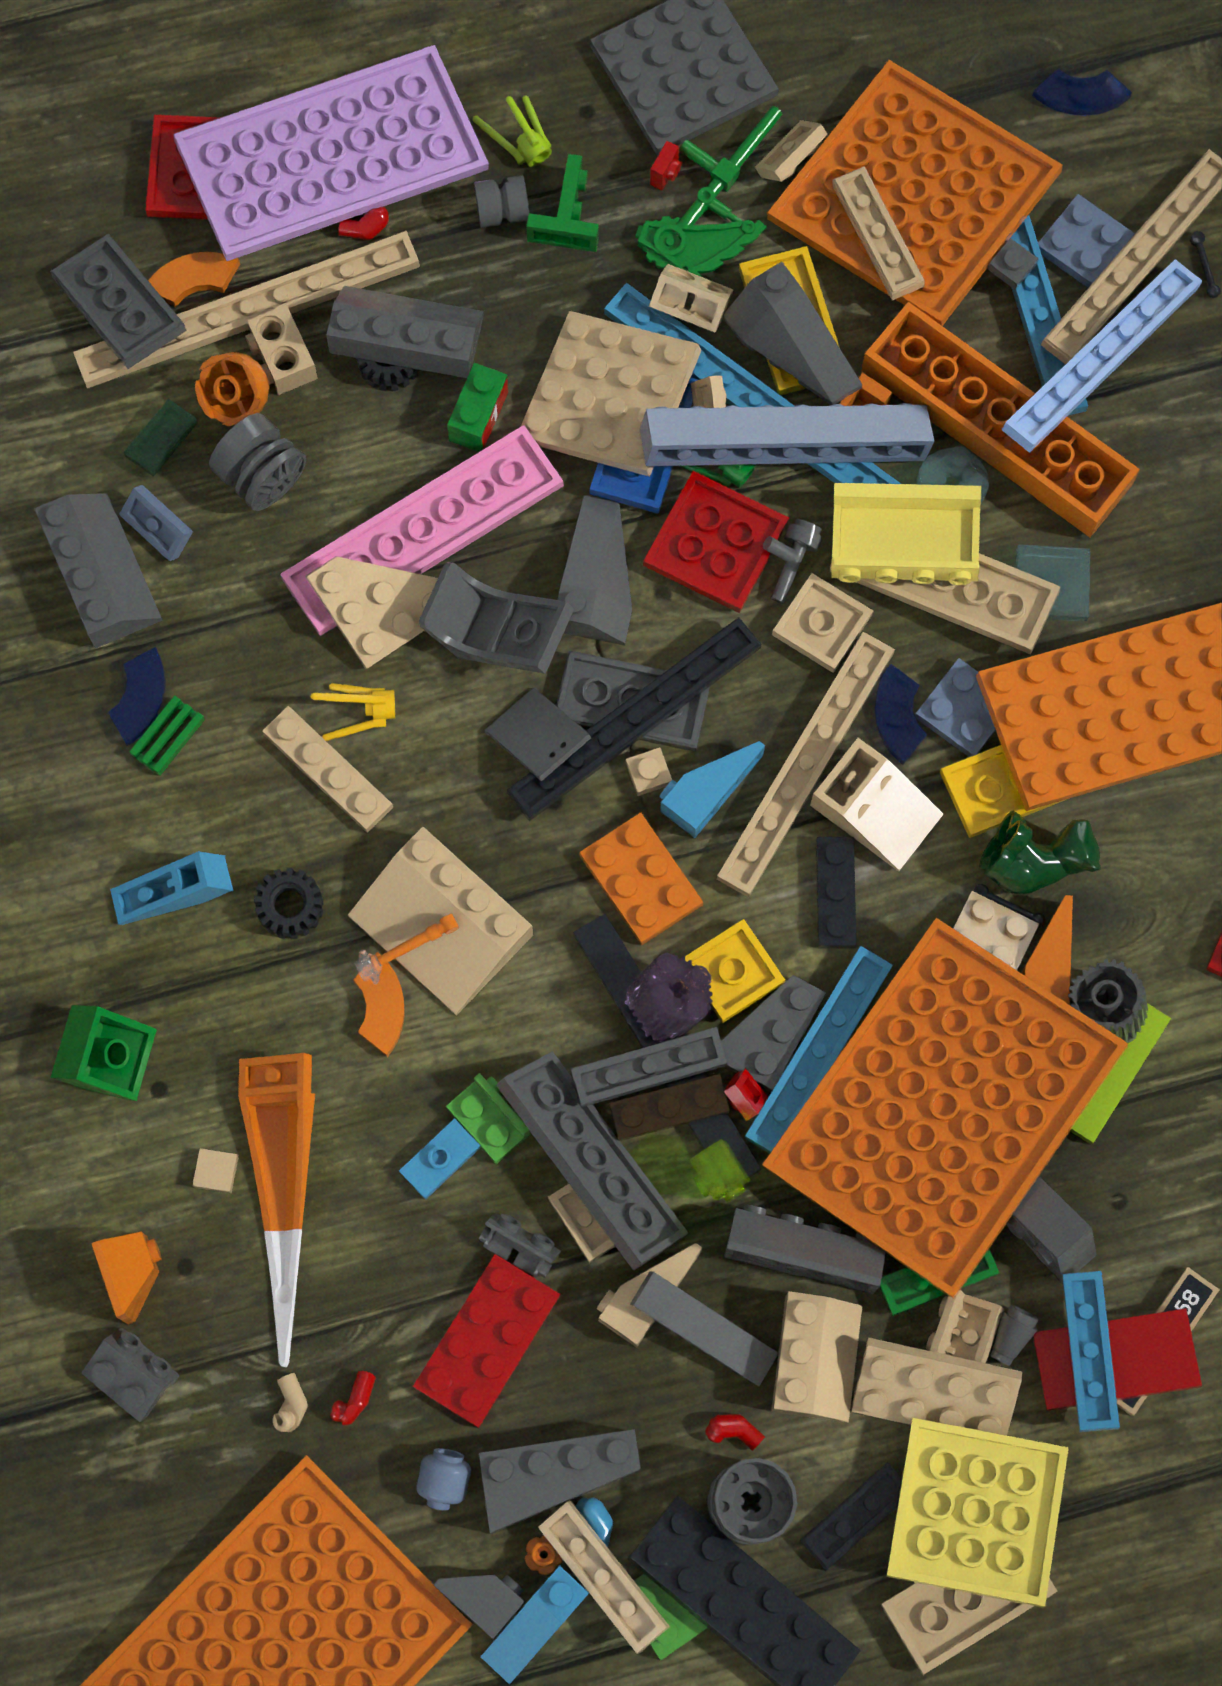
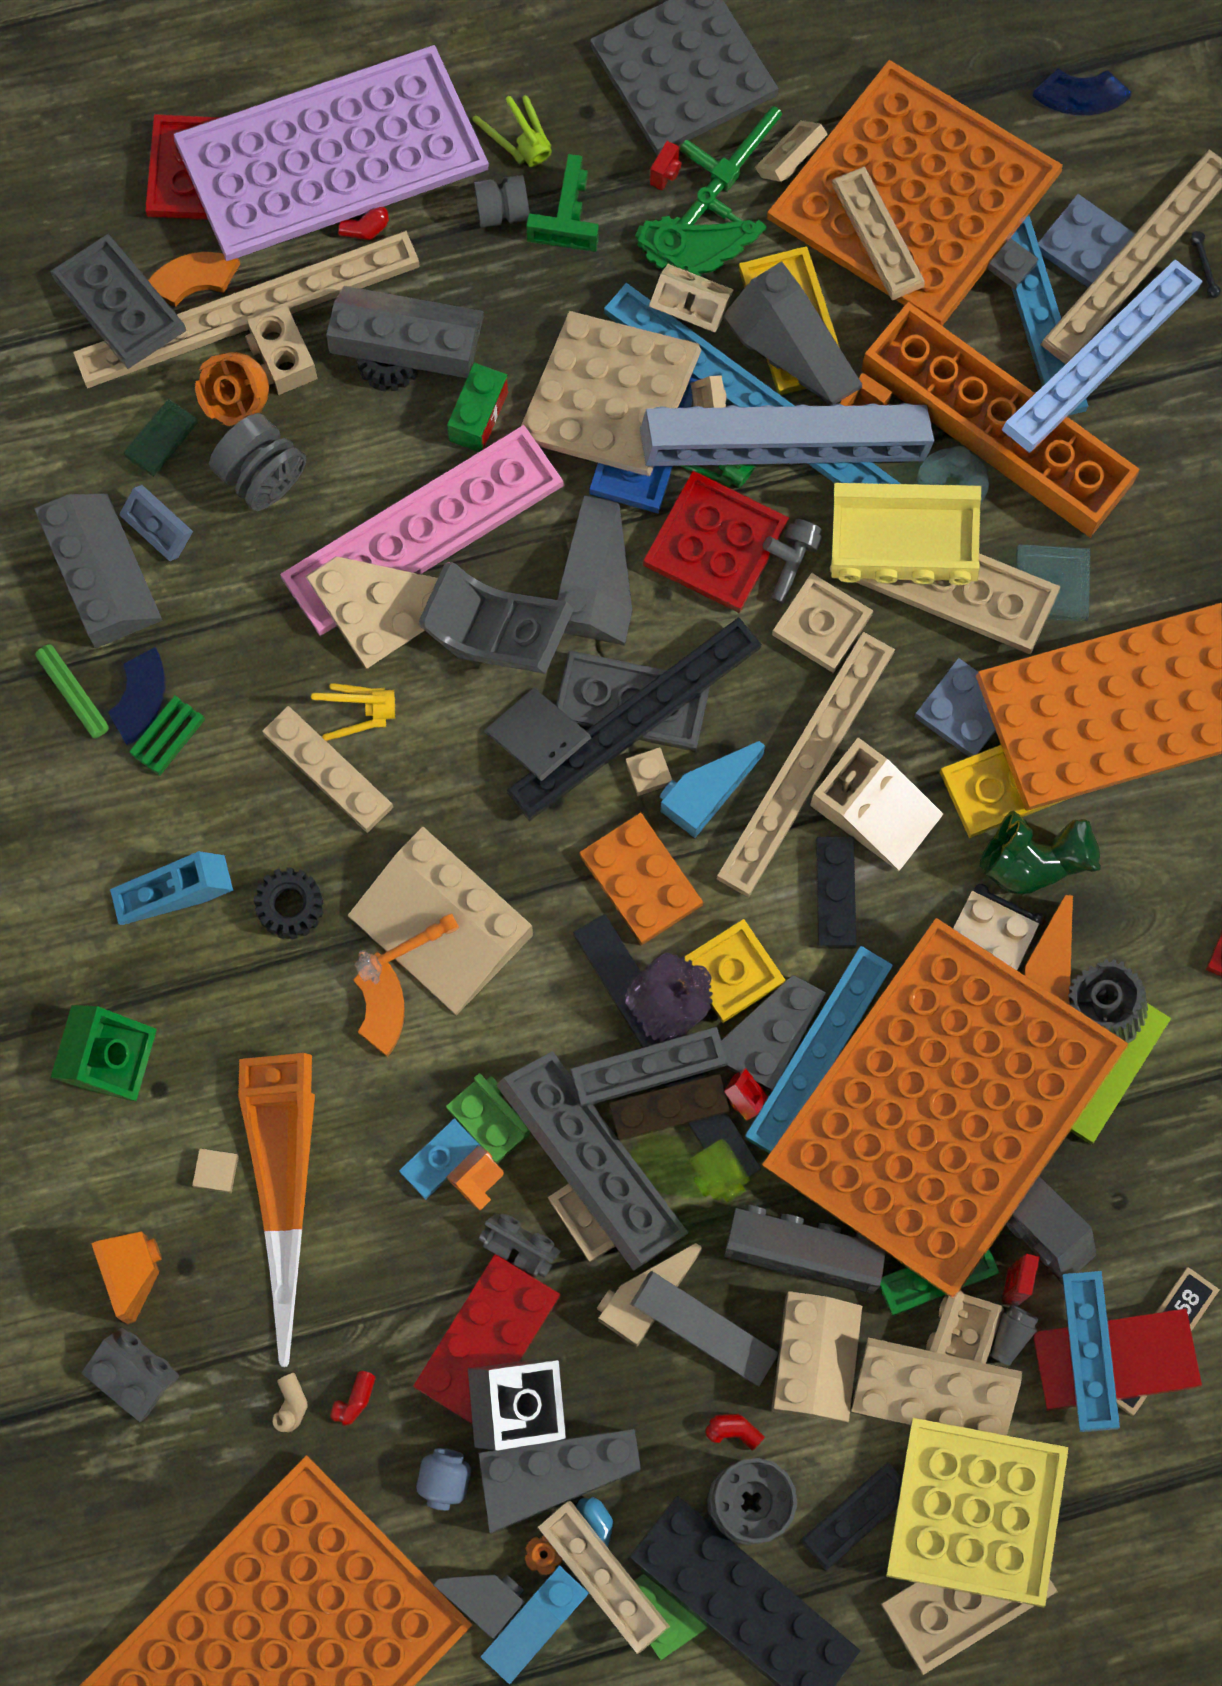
(72, 691): none -> bright green axle
(476, 1176): none -> orange panel
(516, 1404): none -> dark grey brick
(896, 716): clear blue tile -> none
(1020, 1280): none -> red tile

